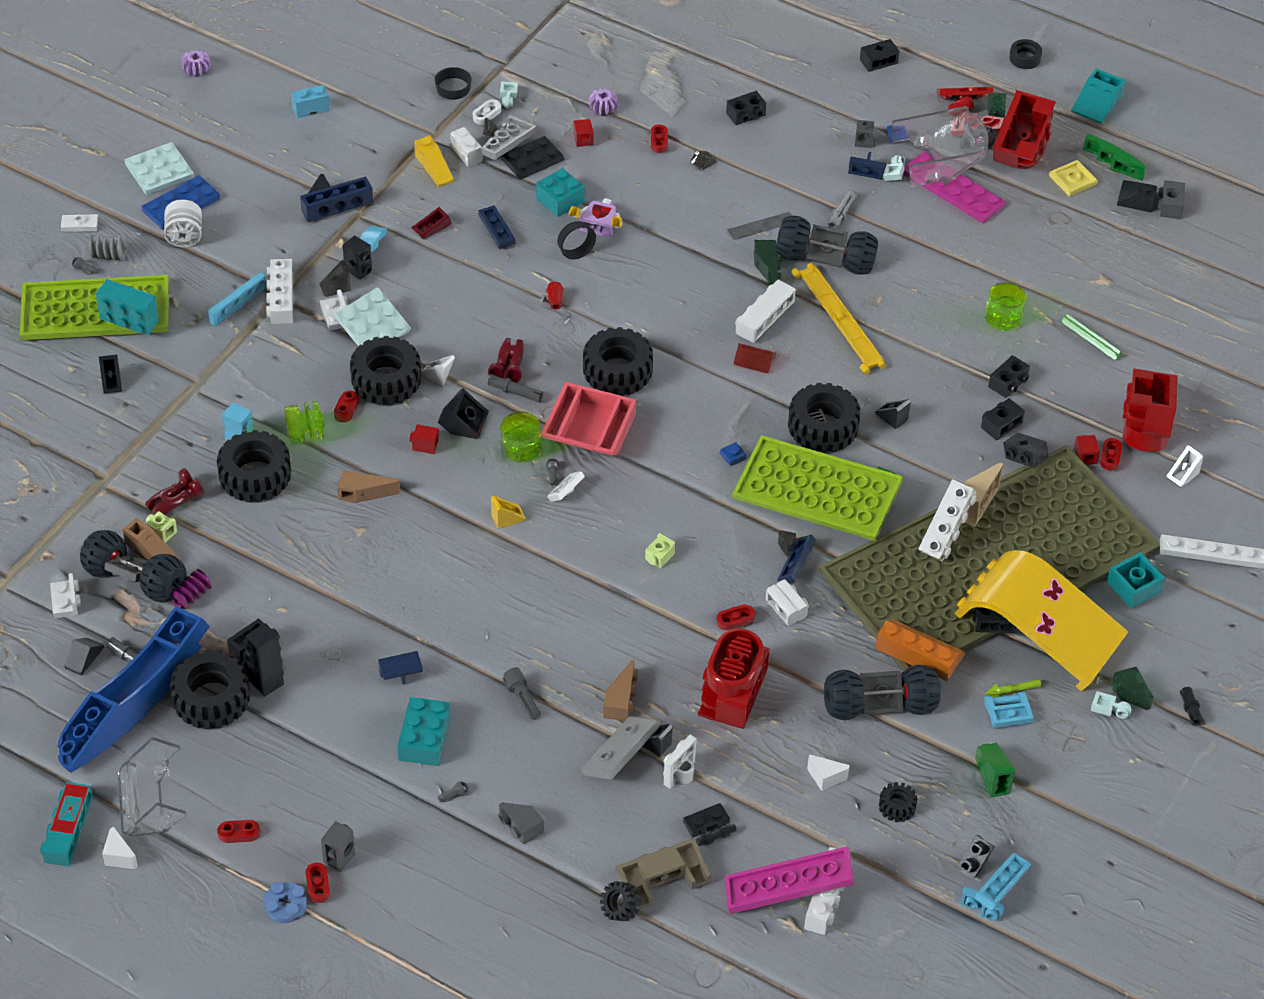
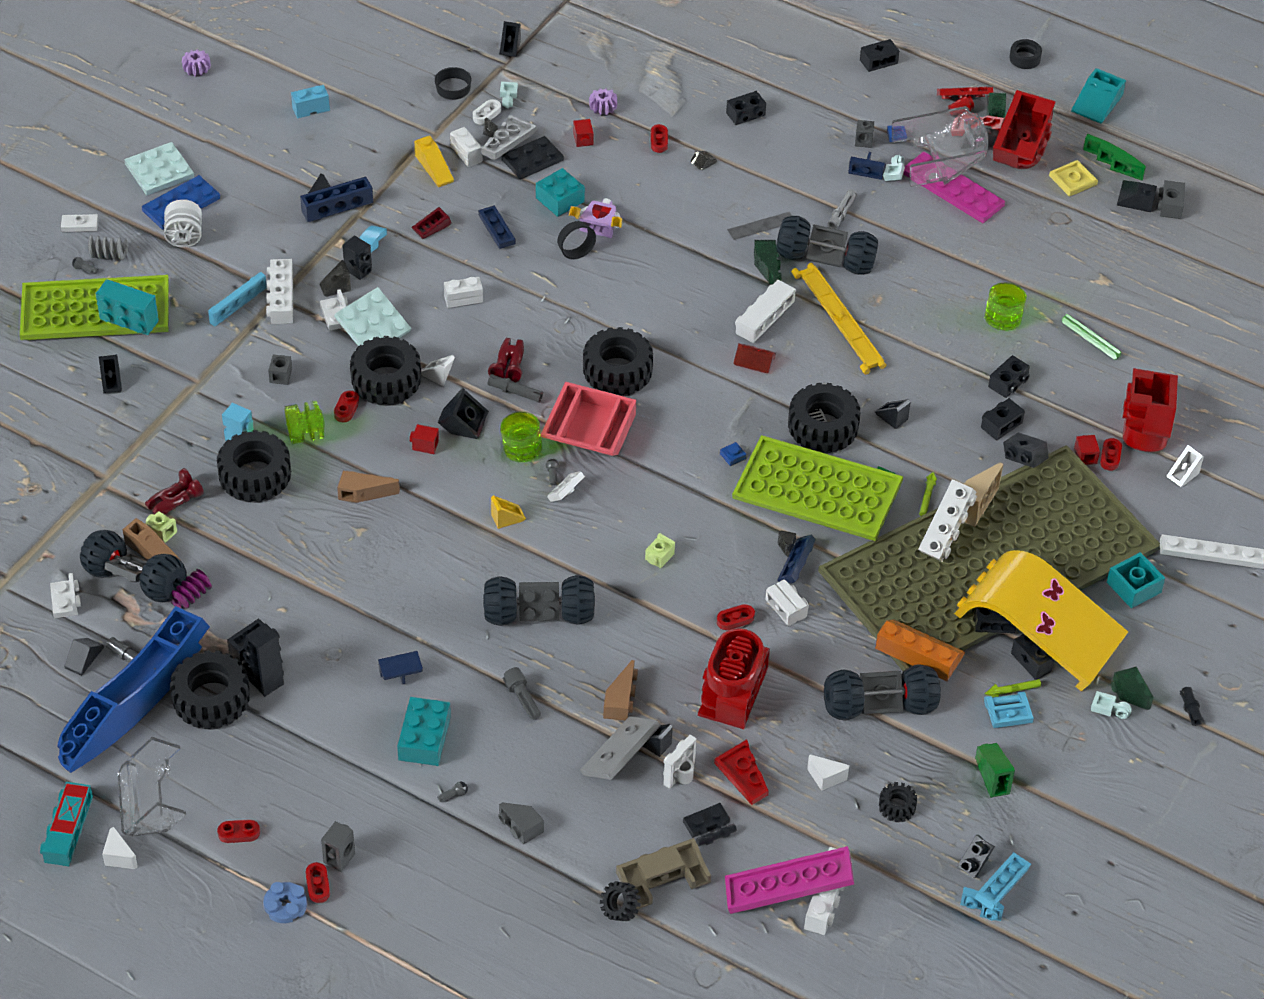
(280, 369): none -> dark grey brick
(463, 292): none -> white brick
(510, 39): none -> black slope
(538, 600): none -> black plate
(555, 294): red cone -> none
(741, 770): none -> red wing
(931, 481): none -> lime piece
(1031, 657): none -> black brick

